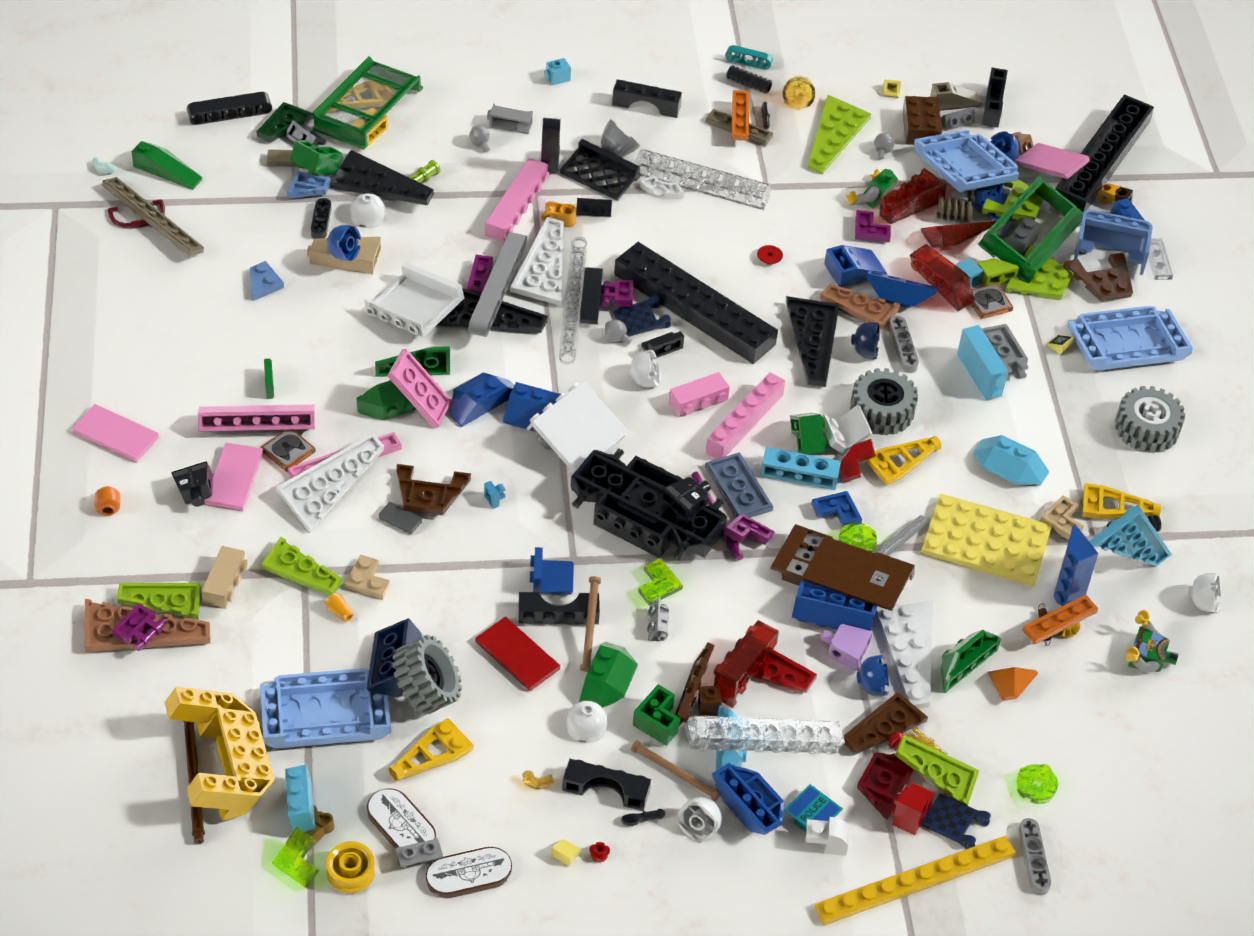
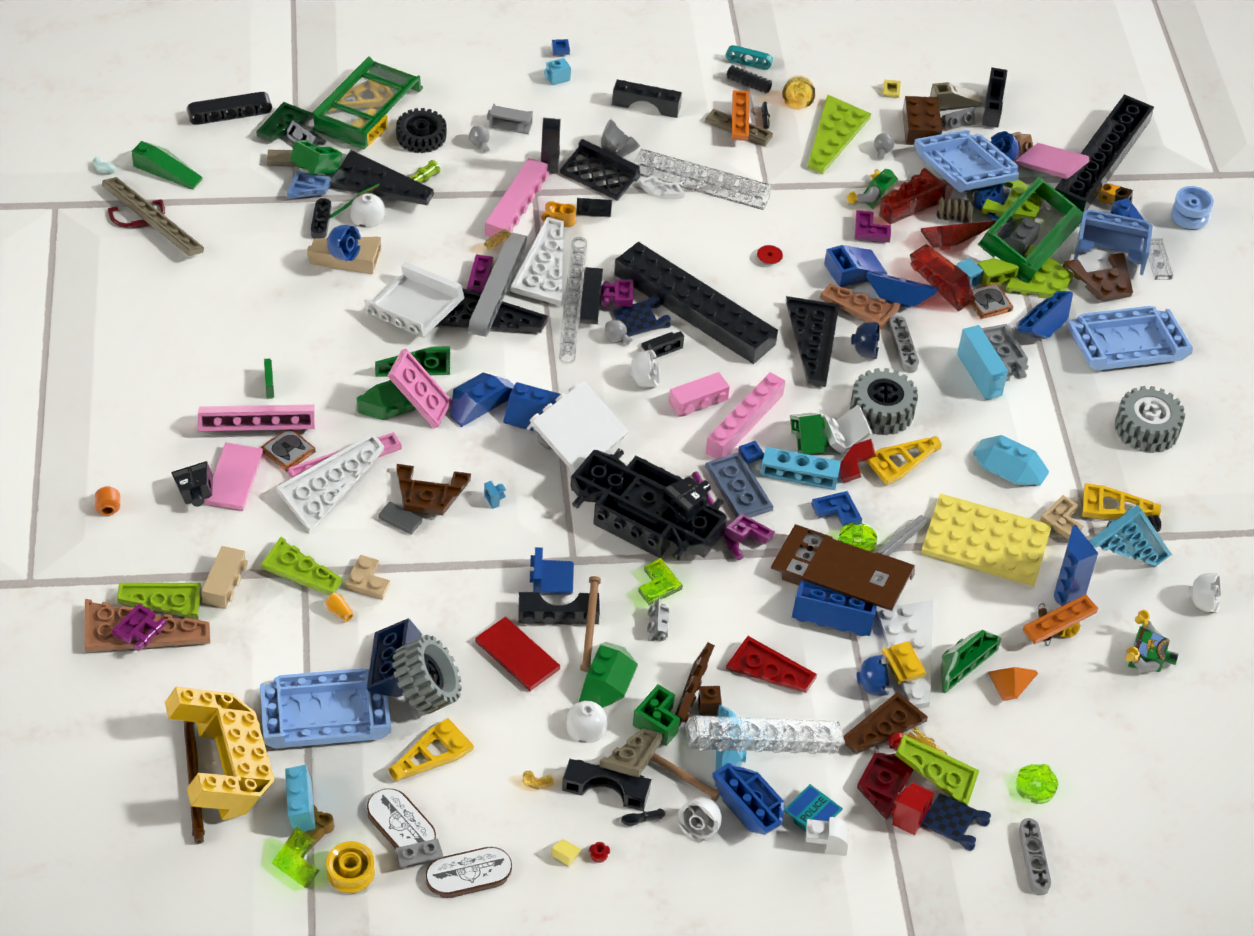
(115, 432): bright pink tile -> none
(264, 280): medium blue wing -> none
(369, 191): none -> green piece
(421, 130): none -> black wheel
(497, 239): none -> clear yellow axle
(560, 47): none -> blue plate
(634, 755): none -> dark tan wing
(744, 661): clear red wedge -> none
(751, 452): none -> blue plate
(847, 644): lavender torso -> none
(903, 662): none -> yellow plate
(914, 880): yellow plate -> none
(1047, 316): none -> blue wedge
(1060, 343): light yellow slope -> none
(1192, 207): none -> light blue wheel

